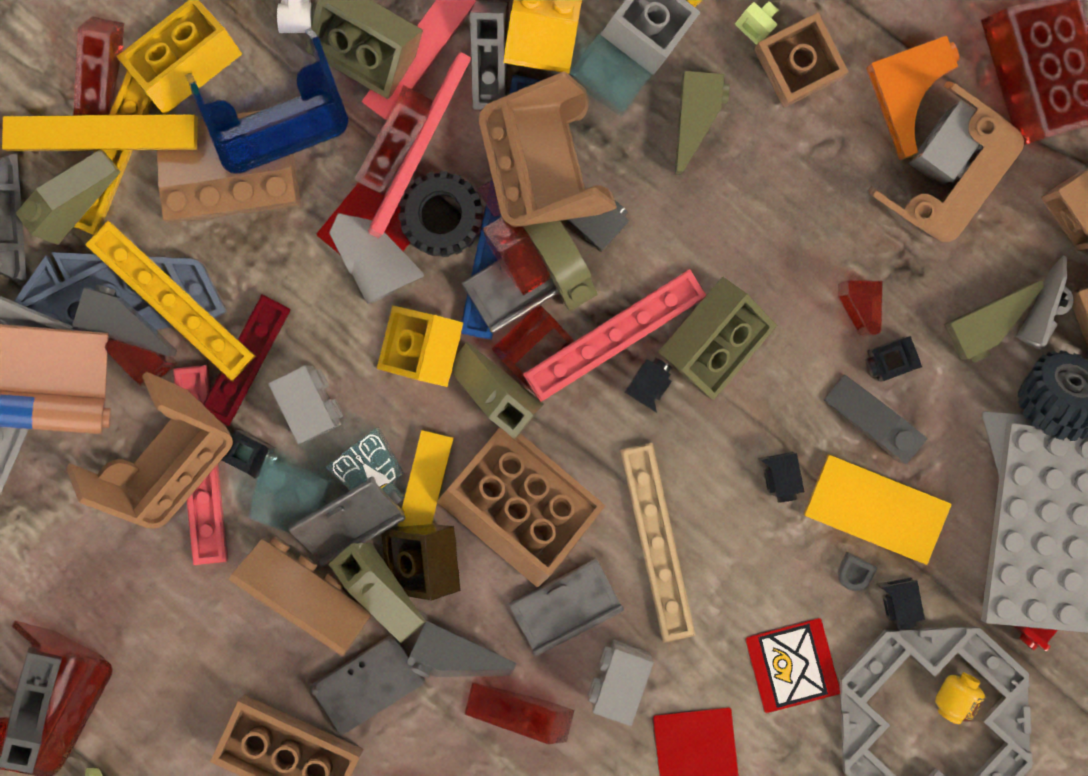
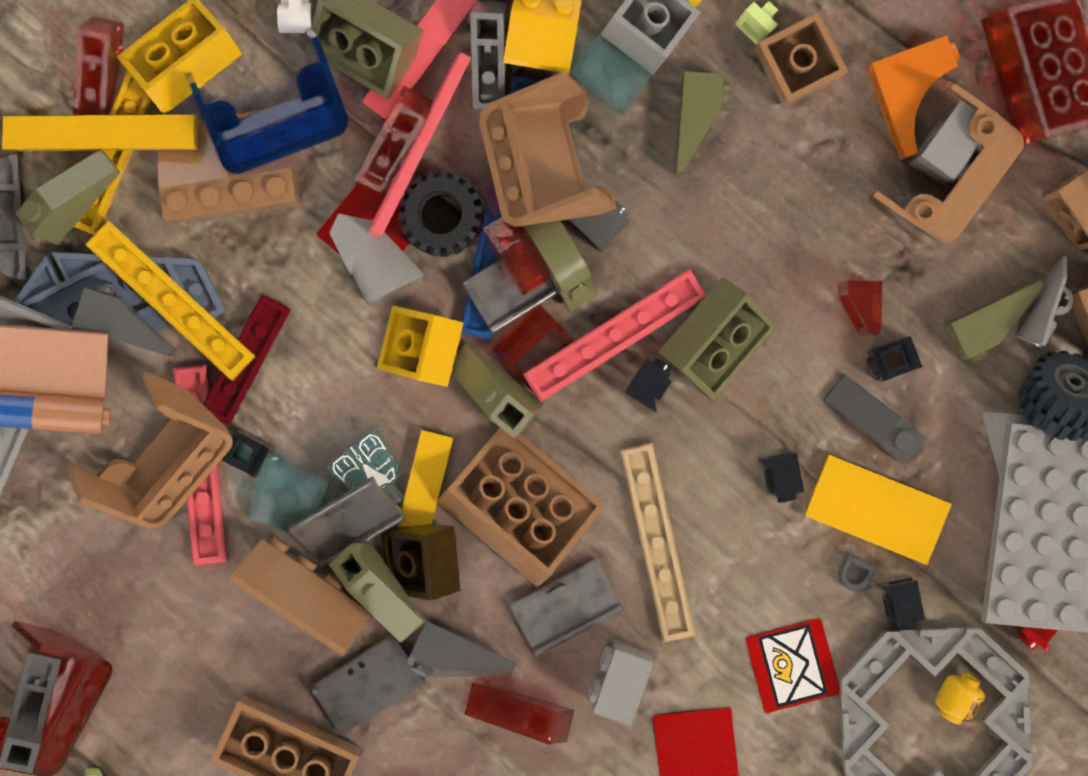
(139, 360): clear red tile -> none
(306, 403): light grey brick -> none

